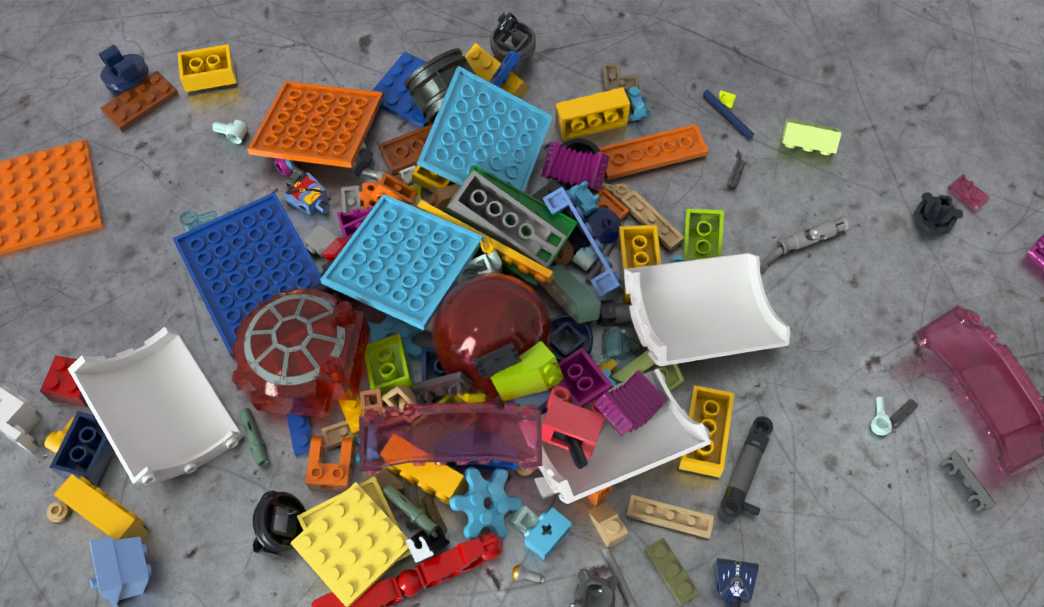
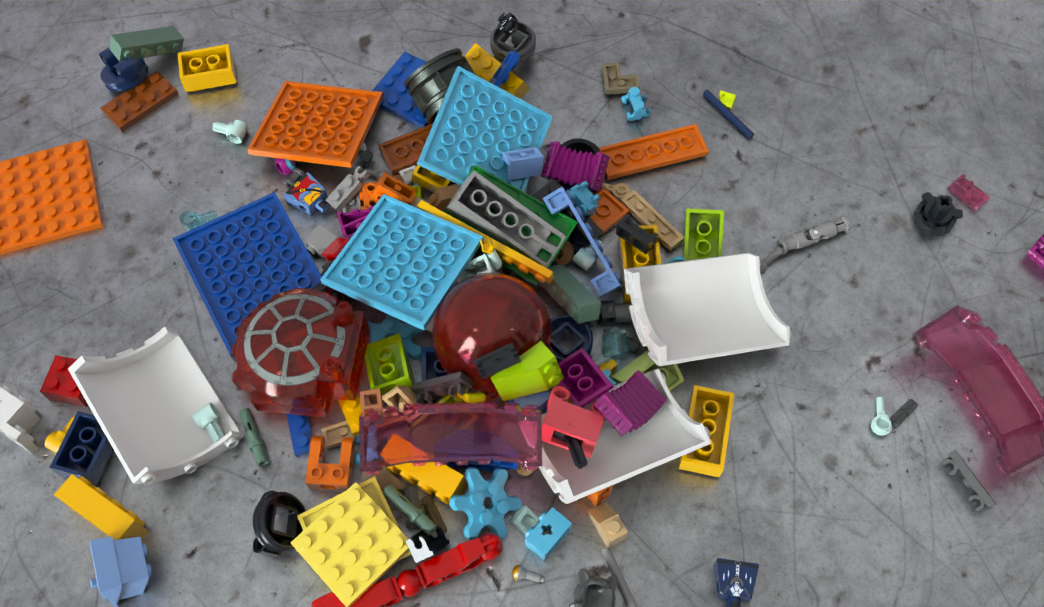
(57, 511): tan plate -> none
(146, 43): none -> sand green brick
(208, 419): none -> light aqua axle
(347, 189): none -> light grey plate
(523, 163): none -> light blue panel
(543, 487): white tile -> none
(592, 114): yellow brick -> none
(597, 223): clear blue dish -> none
(598, 264): light grey bar -> none
(636, 235): none -> black hinge
(670, 516): tan plate -> none
(672, 571): olive plate -> none
(736, 173): dark grey piece -> none
(745, 471): piece -> none
(811, 136): yellowish green slope -> none

